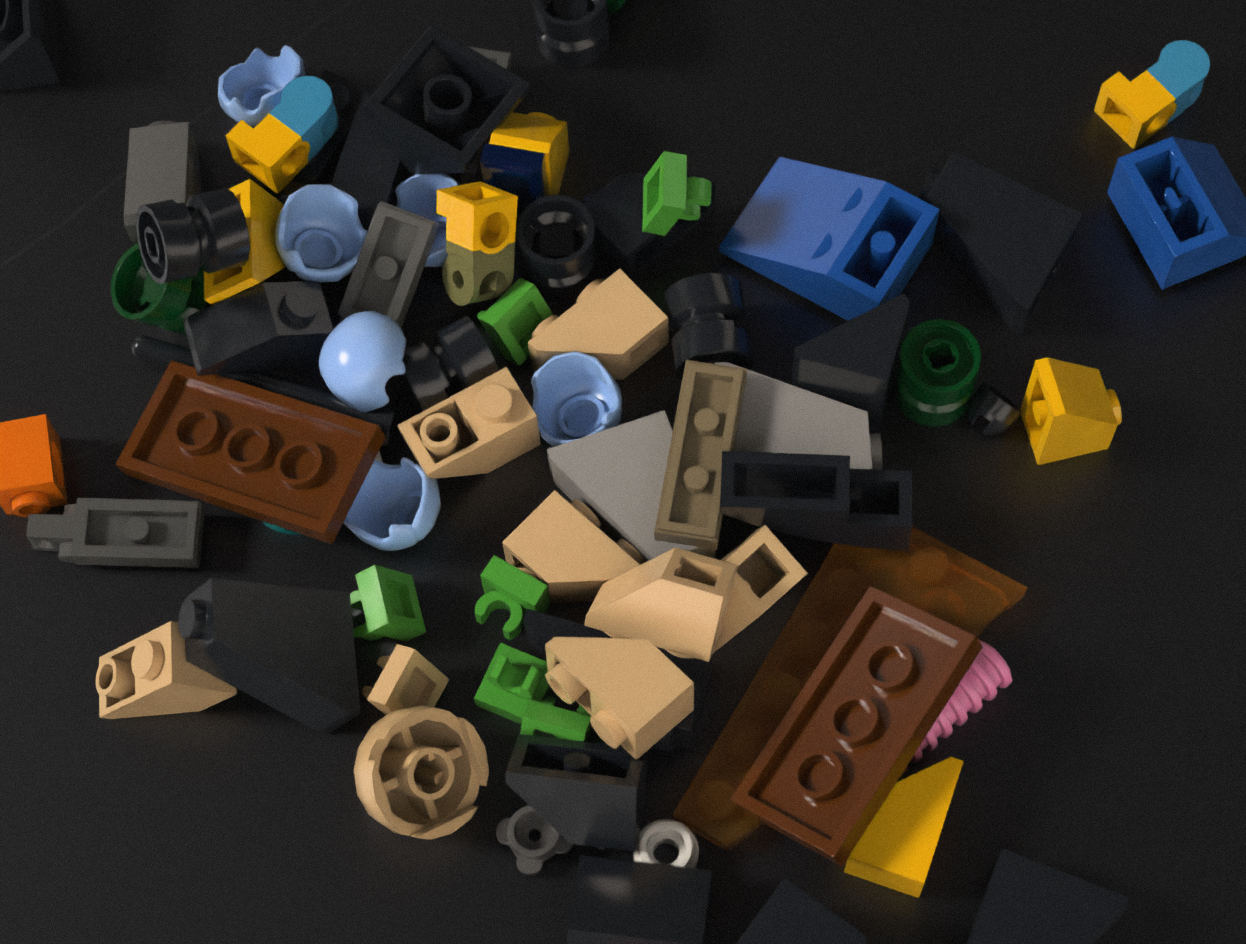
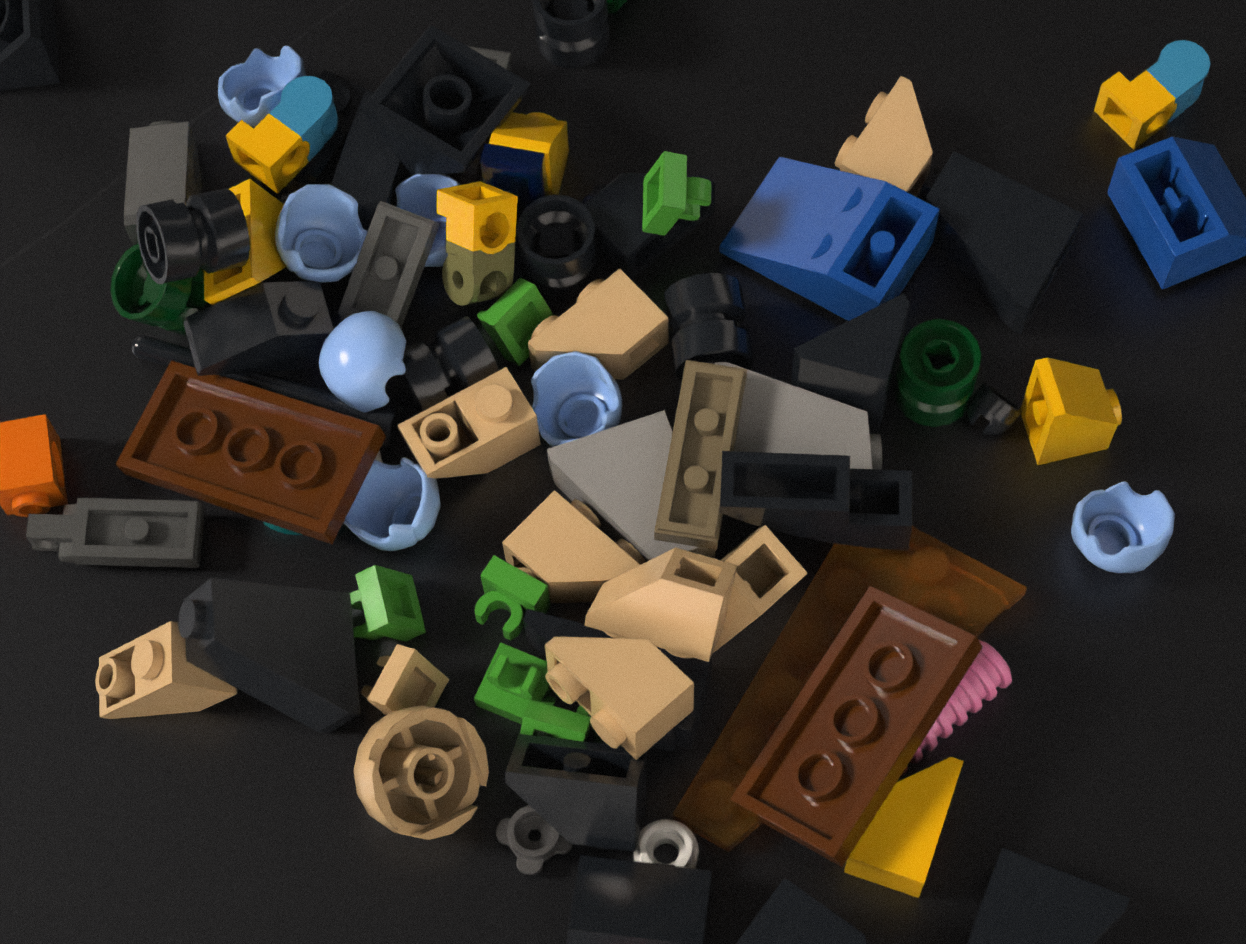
(893, 143): none -> tan slope
(1122, 528): none -> light blue hair

